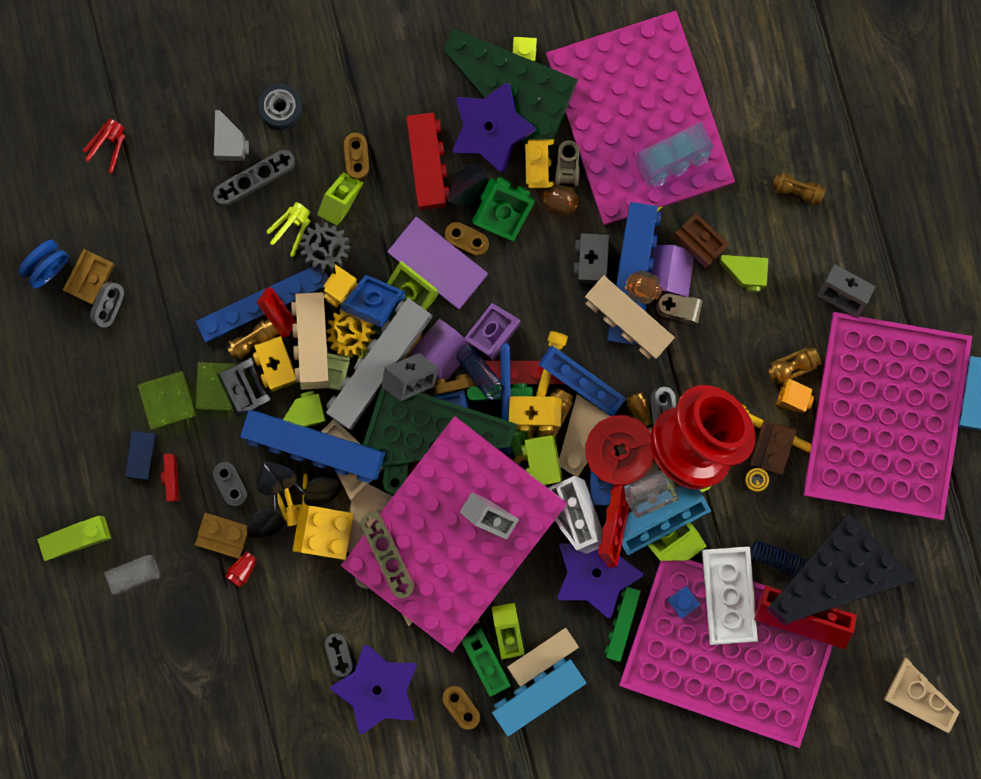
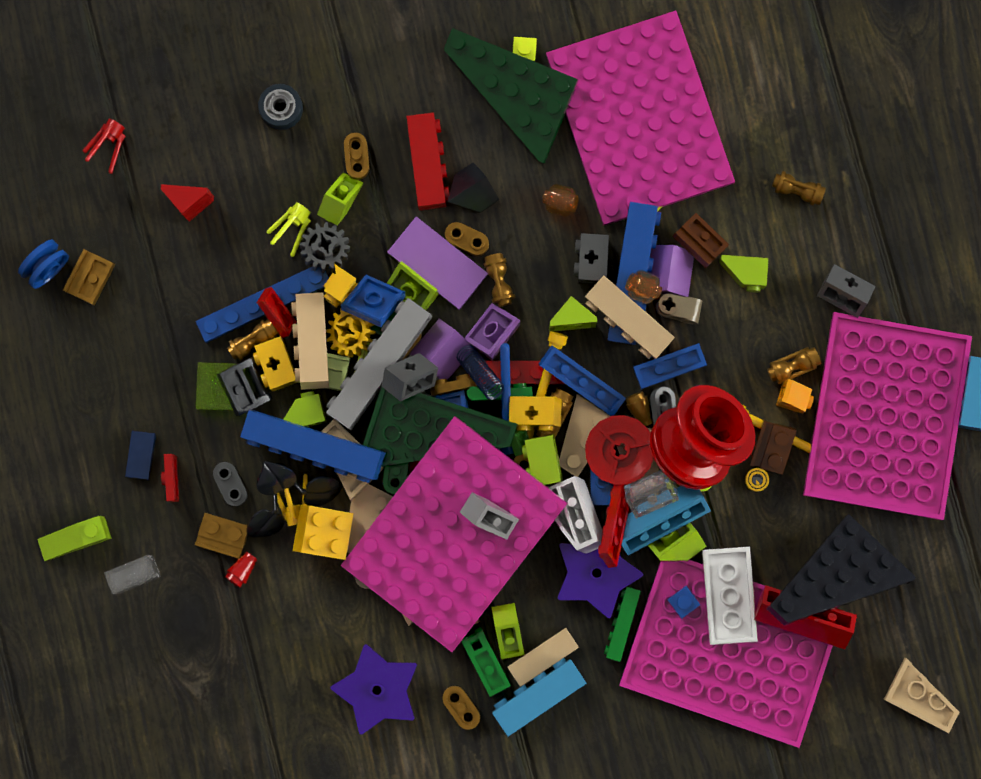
(107, 304): dark grey plate -> none
(167, 400): clear neon green plate -> none
(188, 199): none -> red slope
(228, 140): light grey slope -> none
(256, 181): dark grey beam -> none
(333, 656): dark grey beam -> none
(391, 553): olive beam -> none
(496, 269): none -> pearl gold piece
(503, 208): green plate -> none
(506, 131): dark purple plate -> none
(537, 163): yellow window -> none
(567, 168): dark tan piece -> none
(572, 317): none -> lime slope
(669, 366): none -> blue plate
(674, 155): clear light blue brick -> none
(755, 546): dark blue piece -> none

